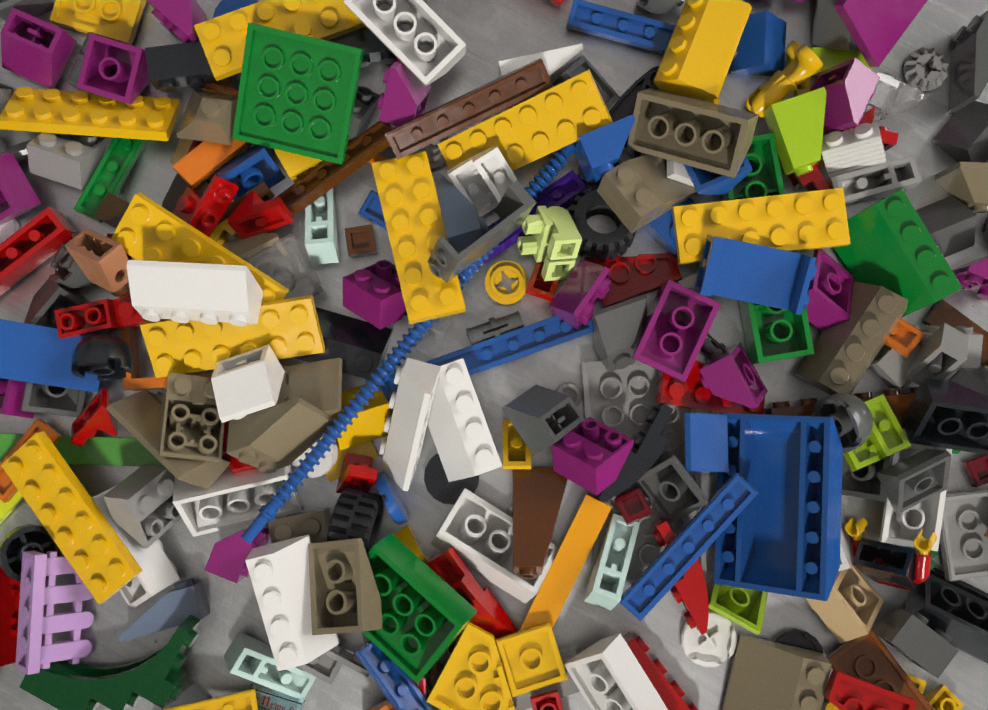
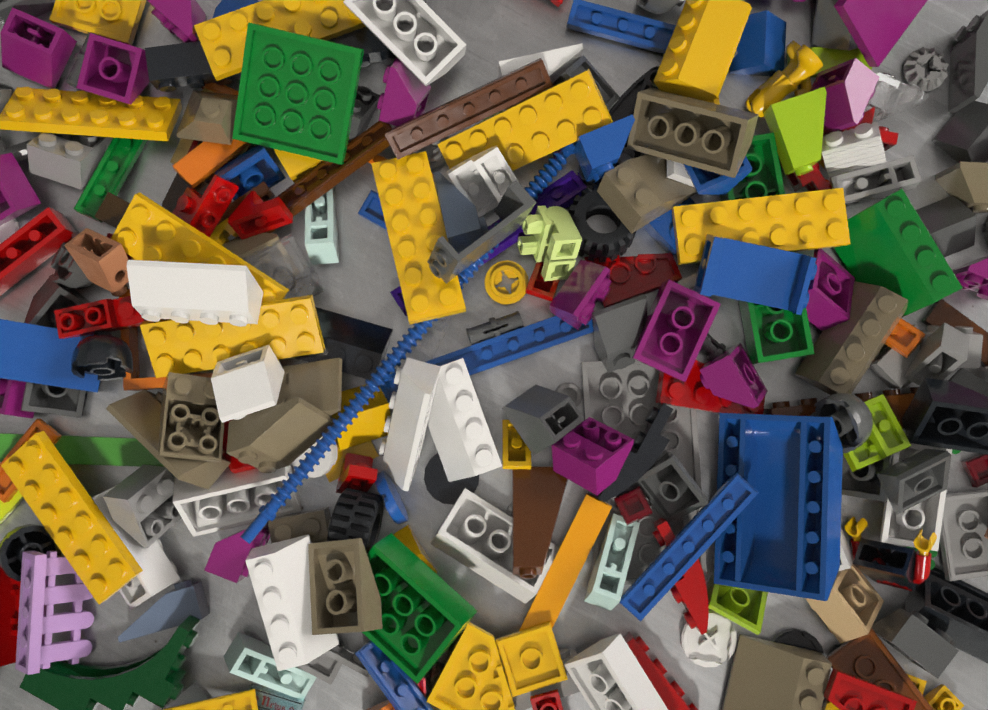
(94, 418): red slope -> none
(360, 240): reddish brown plate -> none
(375, 294): magenta slope -> none
(489, 613): red slope -> none
(706, 443): blue slope -> none

